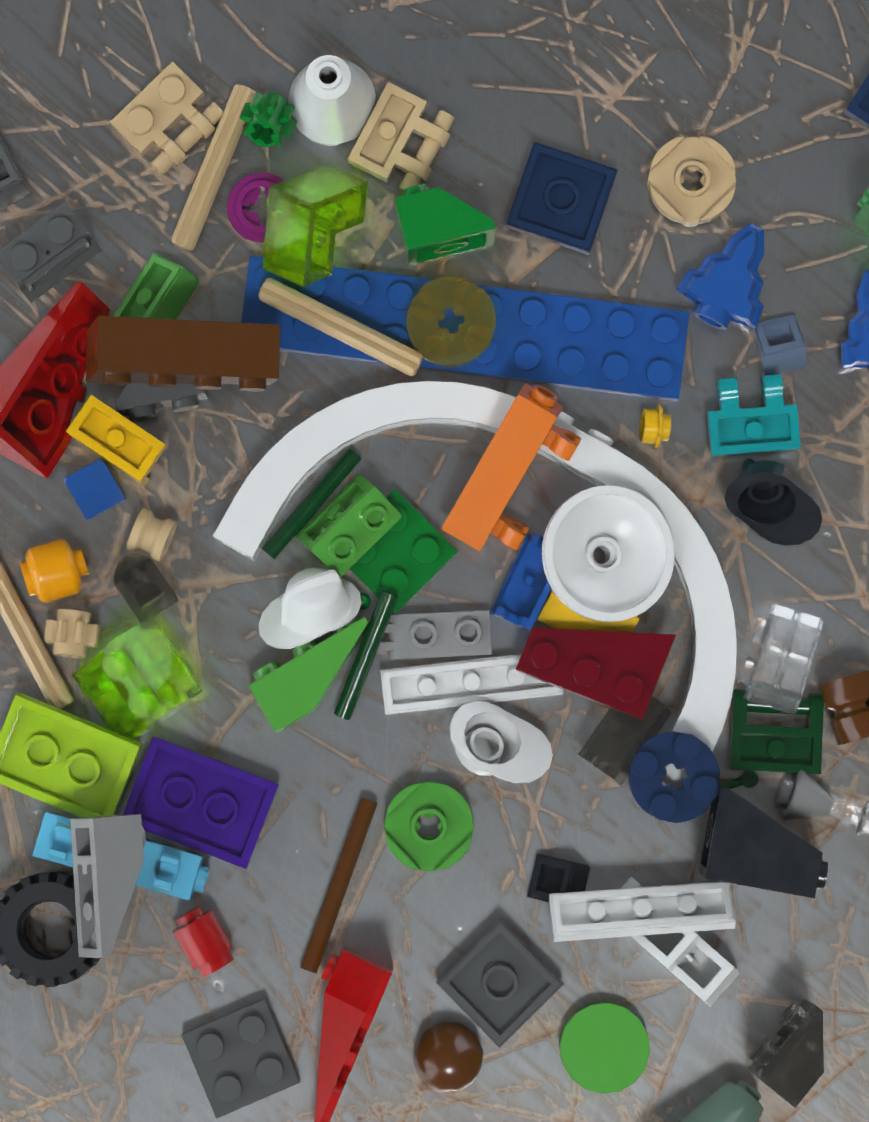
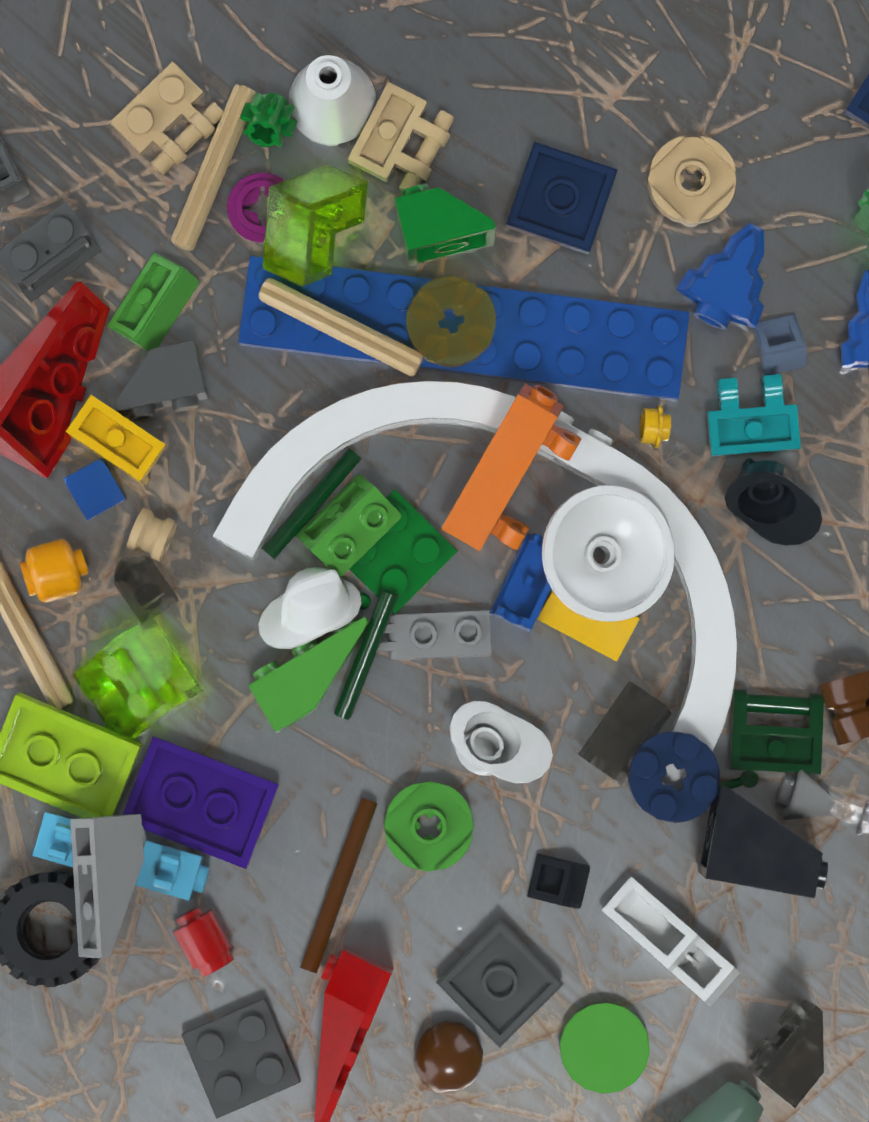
(71, 633): tan gear -> none
(182, 353): reddish brown wedge -> none
(458, 684): white tile -> none
(599, 665): dark red wing -> none
(642, 911): white tile -> none
(782, 659): clear brick -> none

